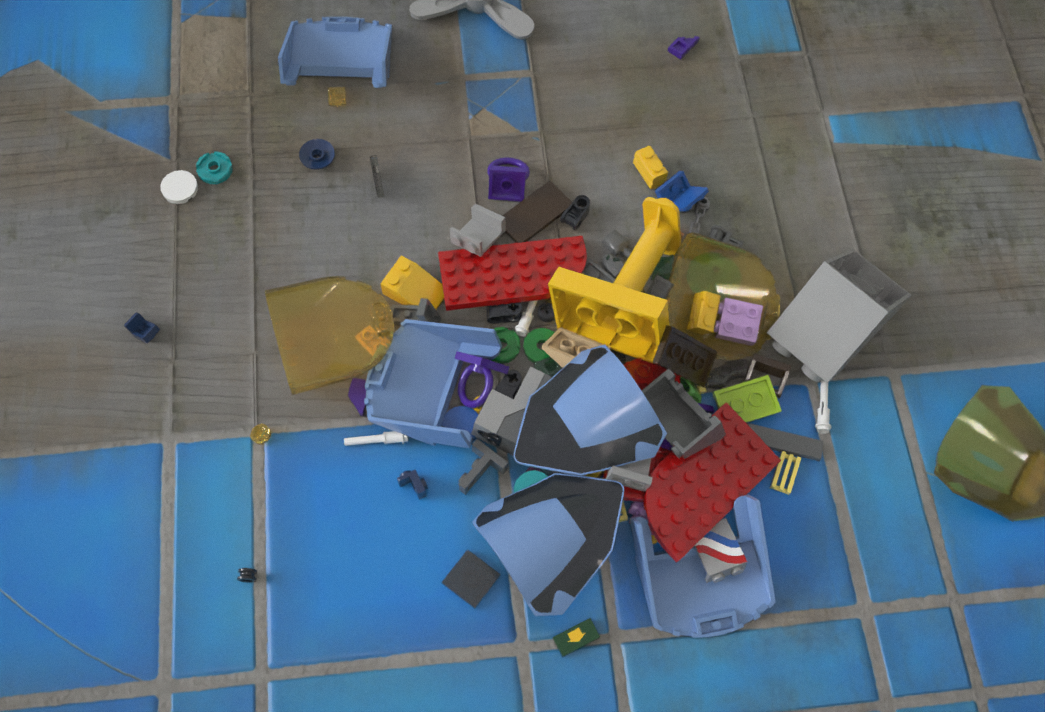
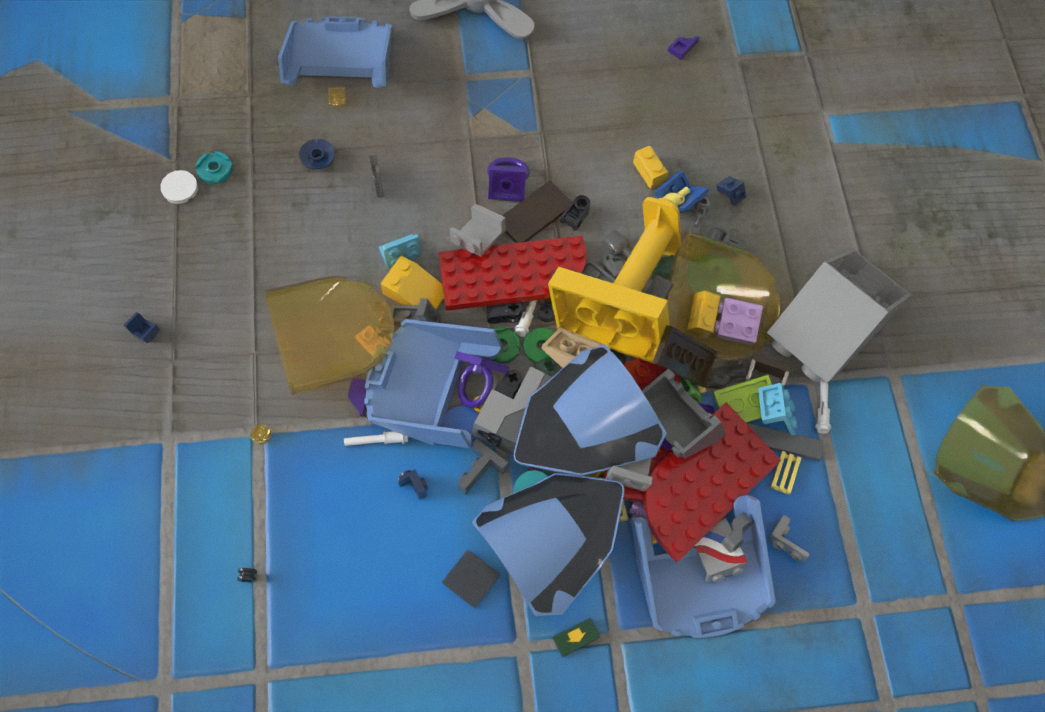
(406, 246): none -> medium azure bracket
(678, 198): none -> light yellow piece
(732, 188): none -> dark blue bracket
(739, 526): none -> dark grey piece
(777, 406): none -> medium azure bracket
(779, 542): none -> light grey bracket

